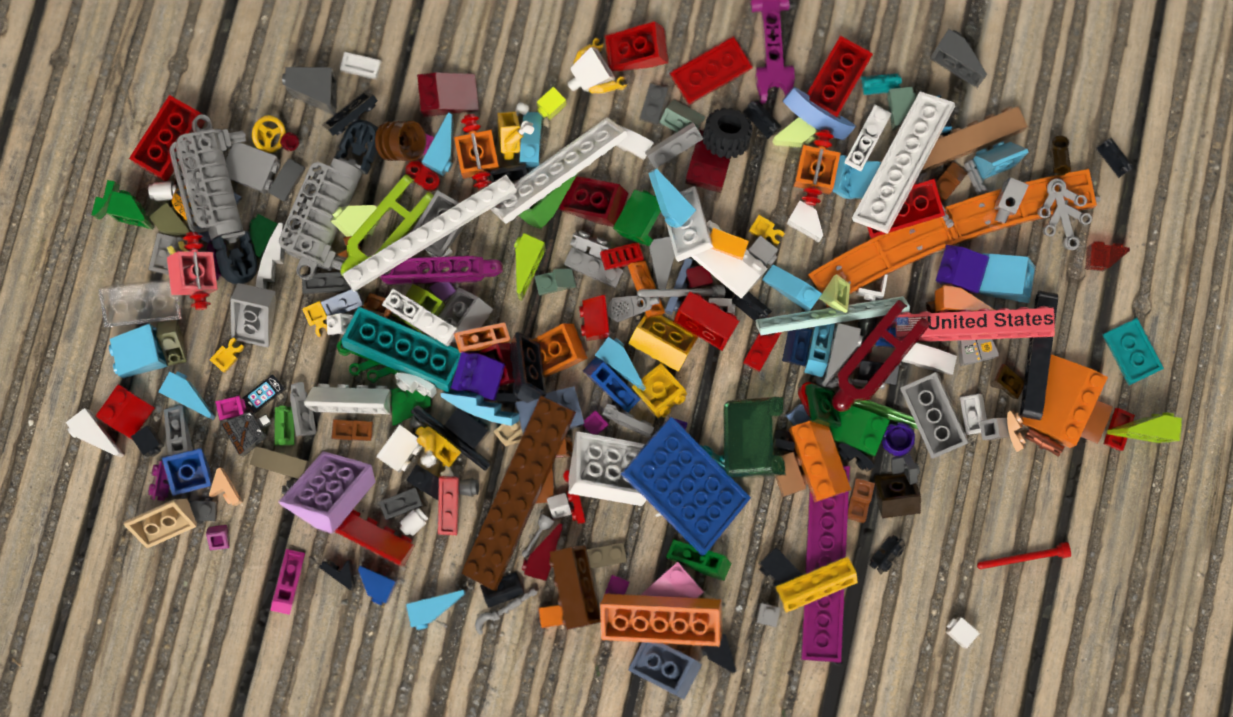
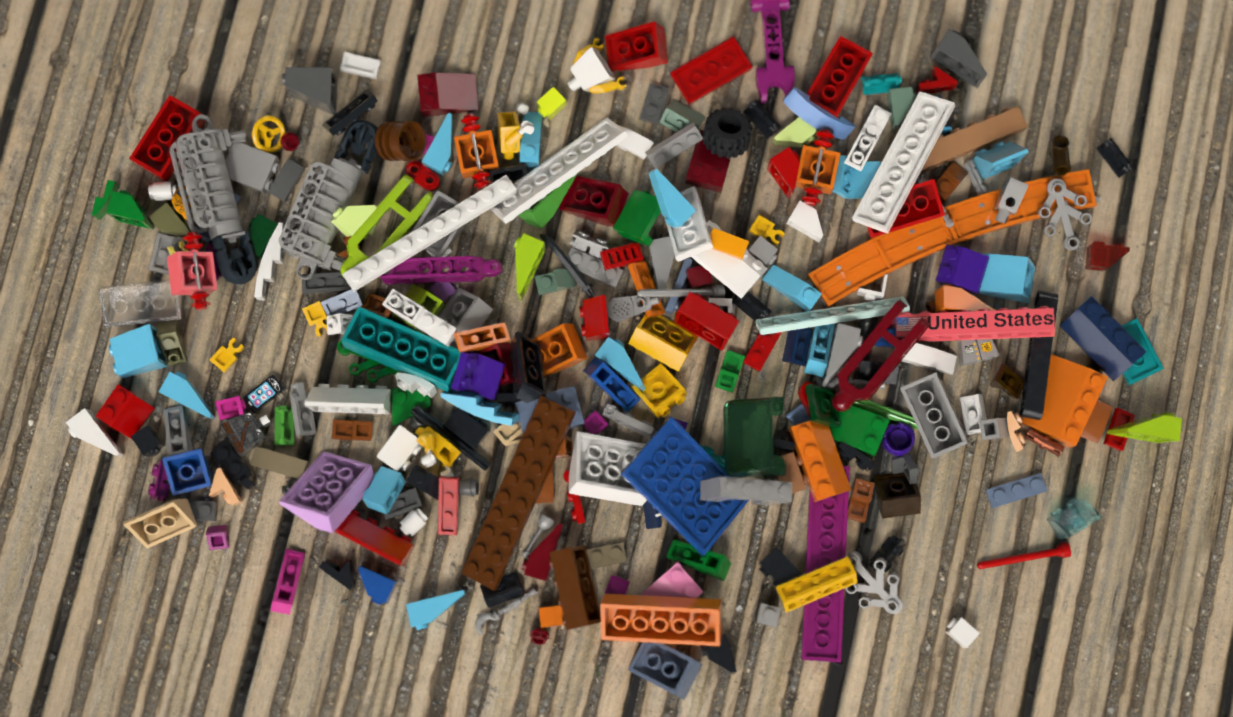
(233, 465): none -> black hinge
(252, 314): light grey slope -> none
(384, 490): none -> medium azure brick
(539, 636): none -> dark red plate
(559, 506): white slope -> none
(569, 265): none -> black sword
(650, 519): none -> dark blue slope
(729, 371): none -> green slope
(760, 491): none -> light grey arch
(784, 170): none -> red slope
(837, 294): yellowish green slope -> none
(876, 585): none -> light grey plant
(940, 83): none -> red slope
(1016, 490): none -> sand blue plate
(1073, 518): none -> clear light blue slope
(1102, 338): none -> dark blue slope

